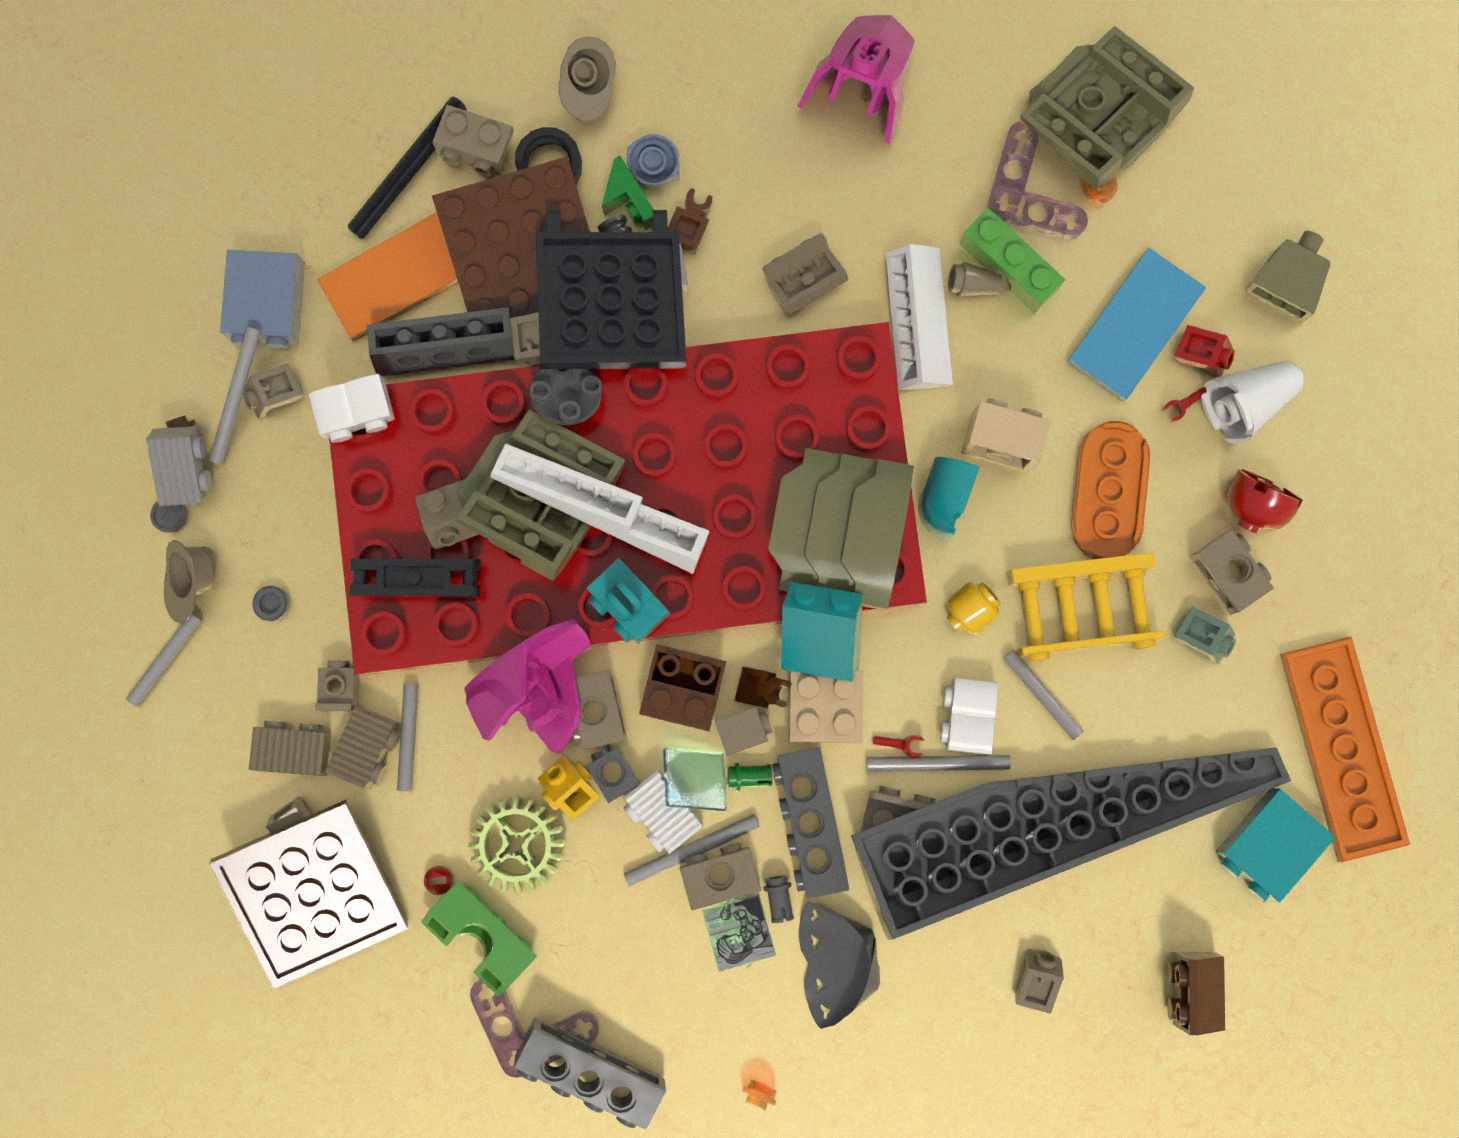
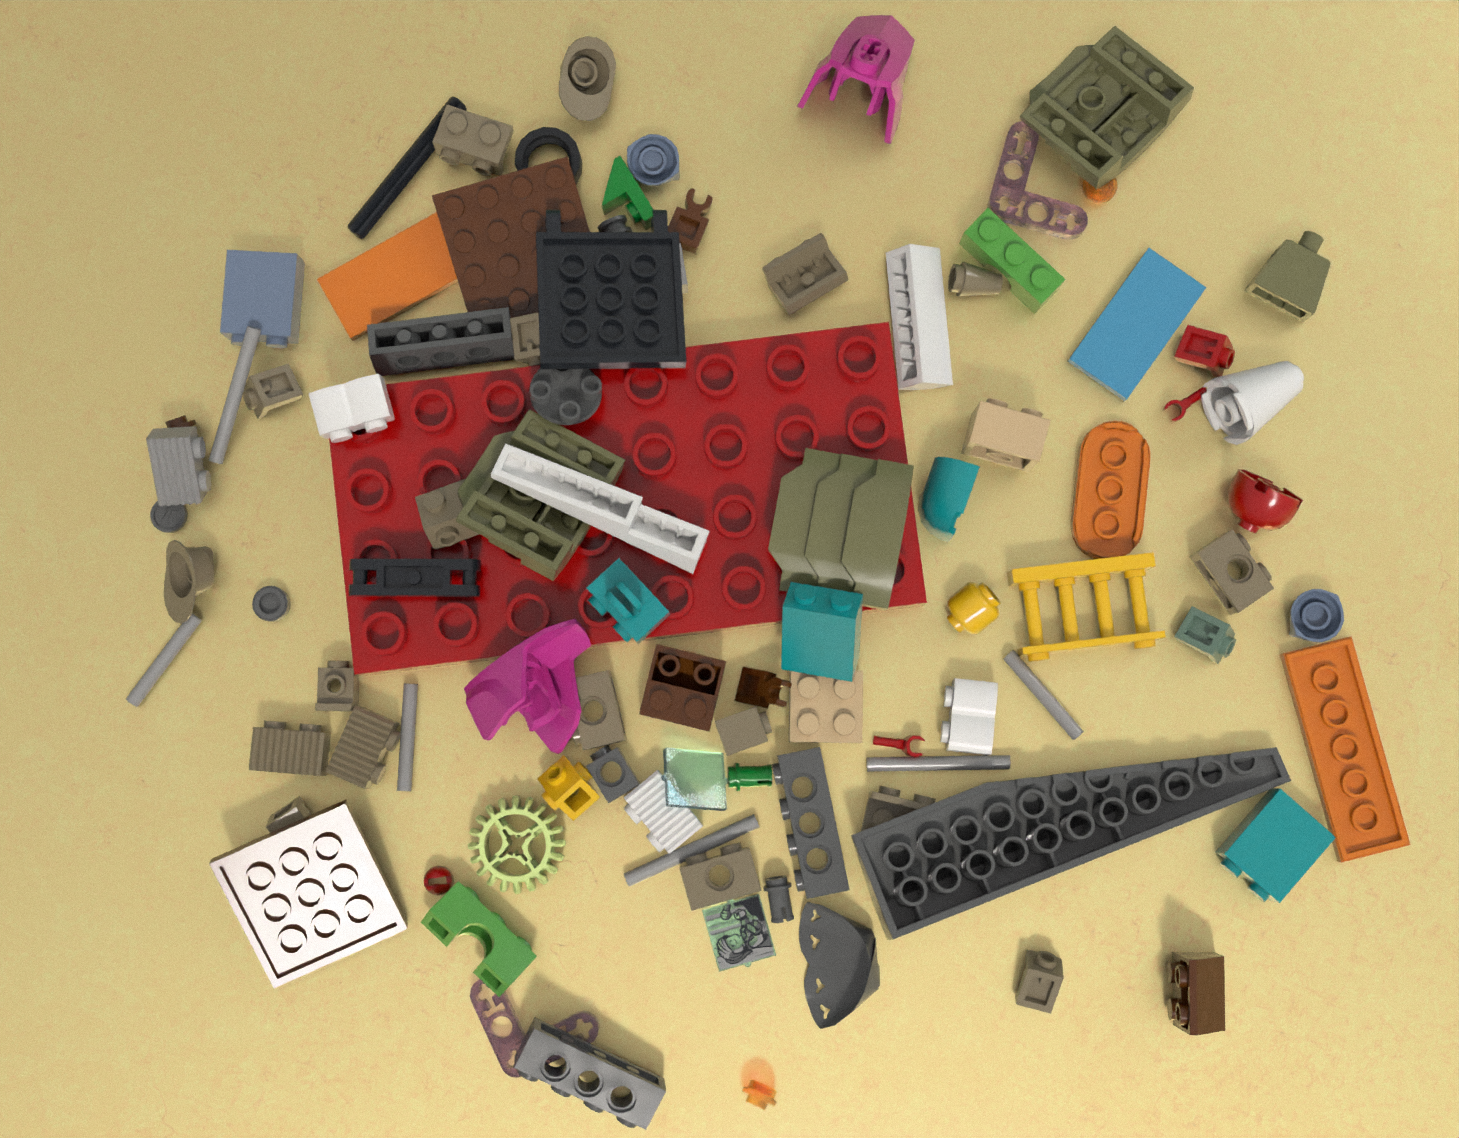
(1316, 616): none -> sand blue hat

